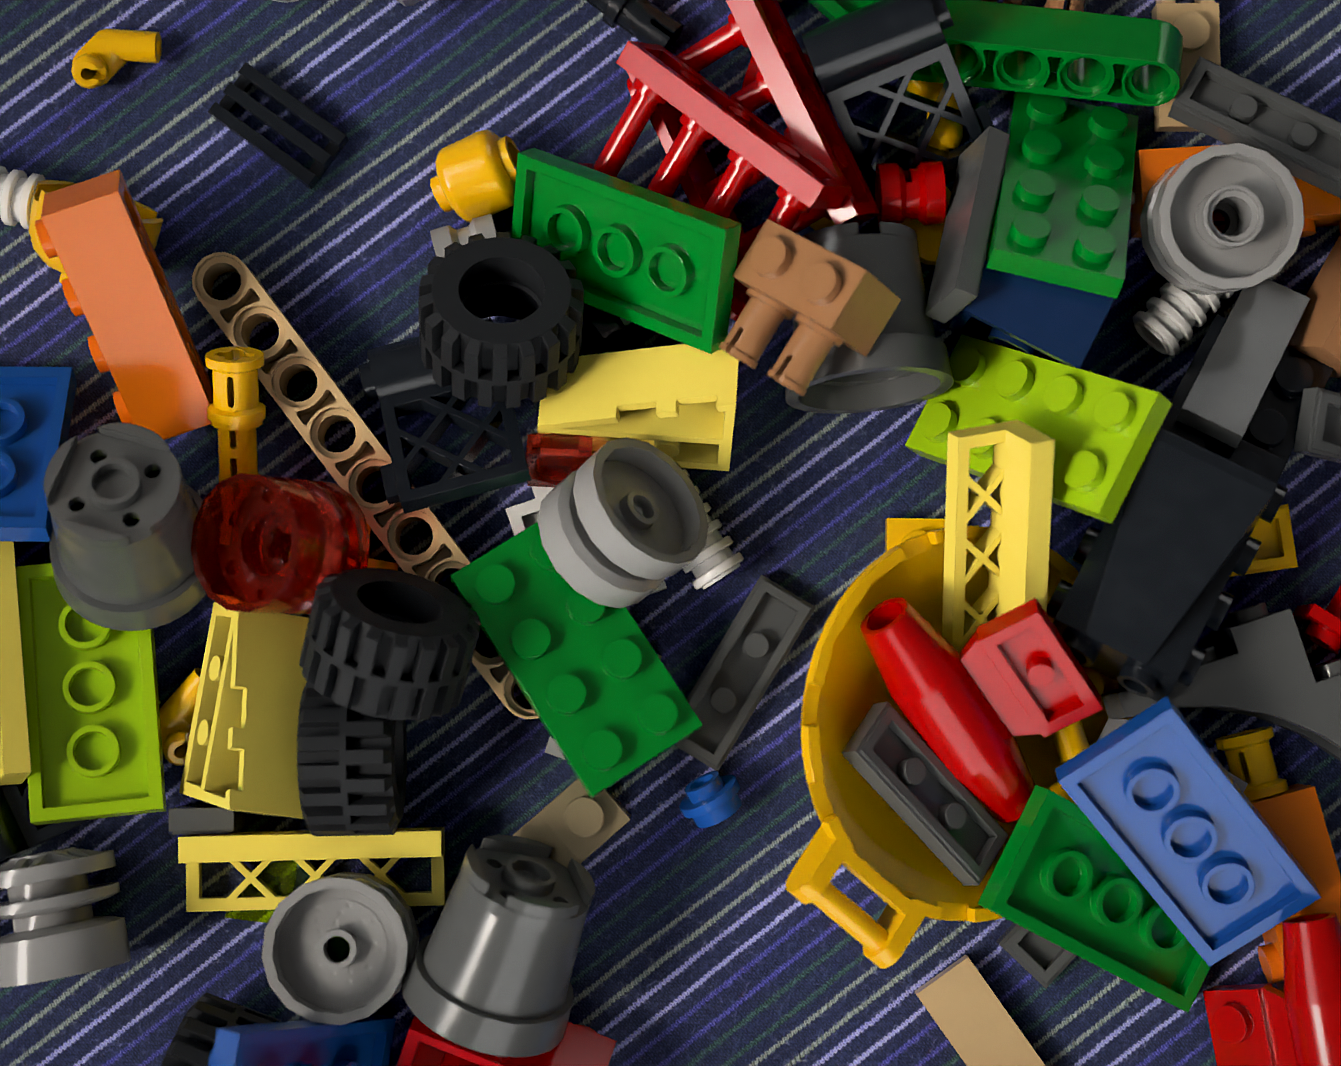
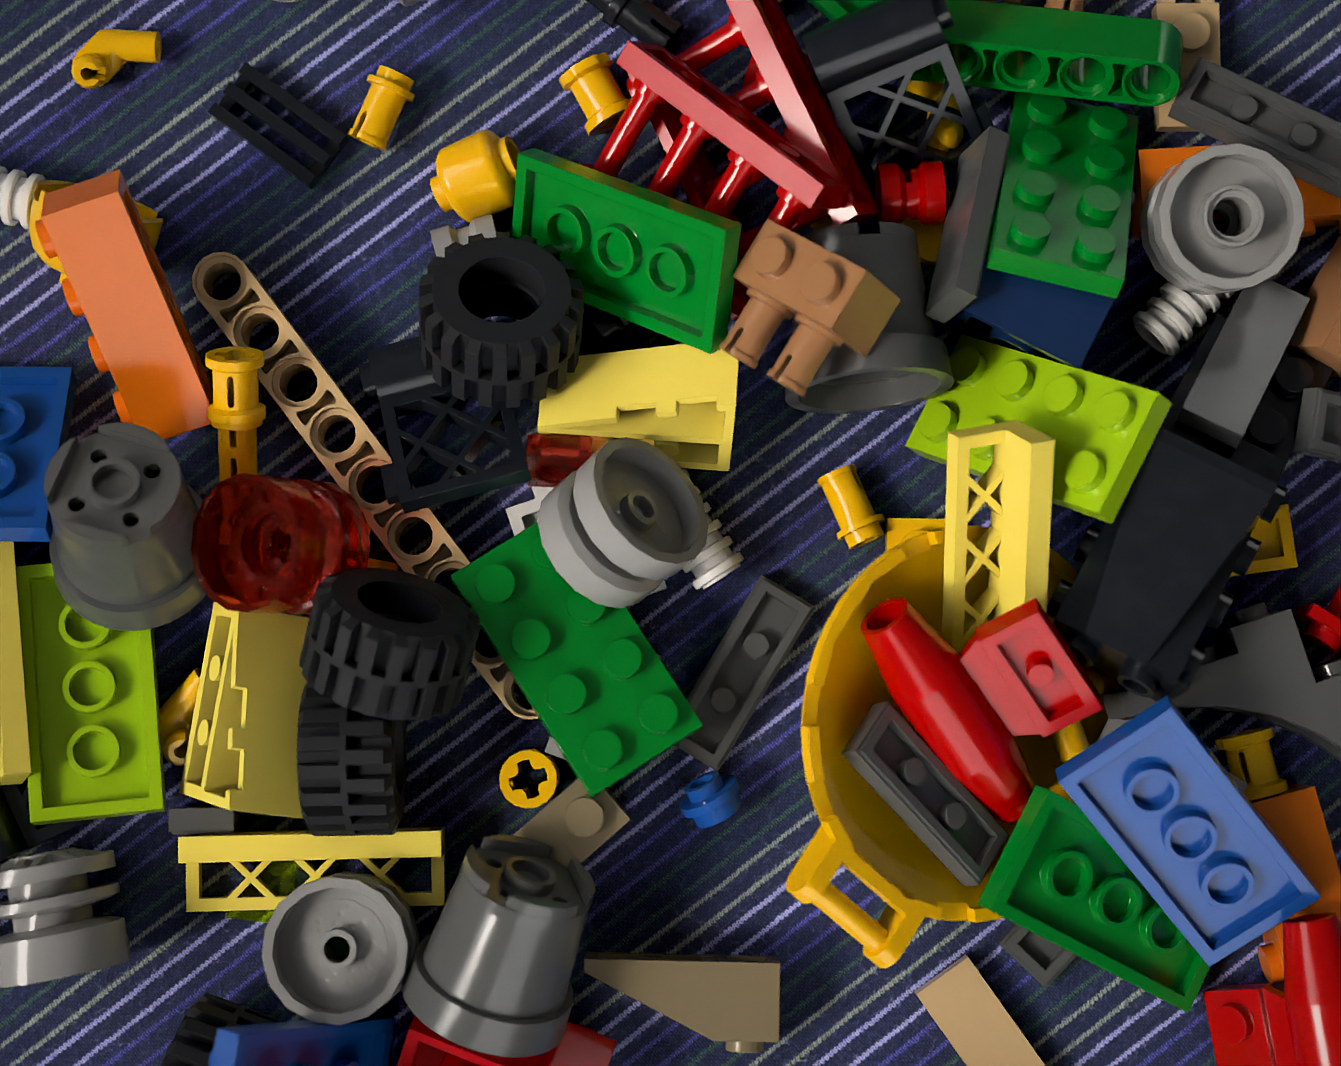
(382, 107): none -> yellow pin
(521, 796): none -> yellow bush
(596, 92): none -> yellow bush
(709, 993): none -> dark tan slope
(851, 507): none -> yellow pin

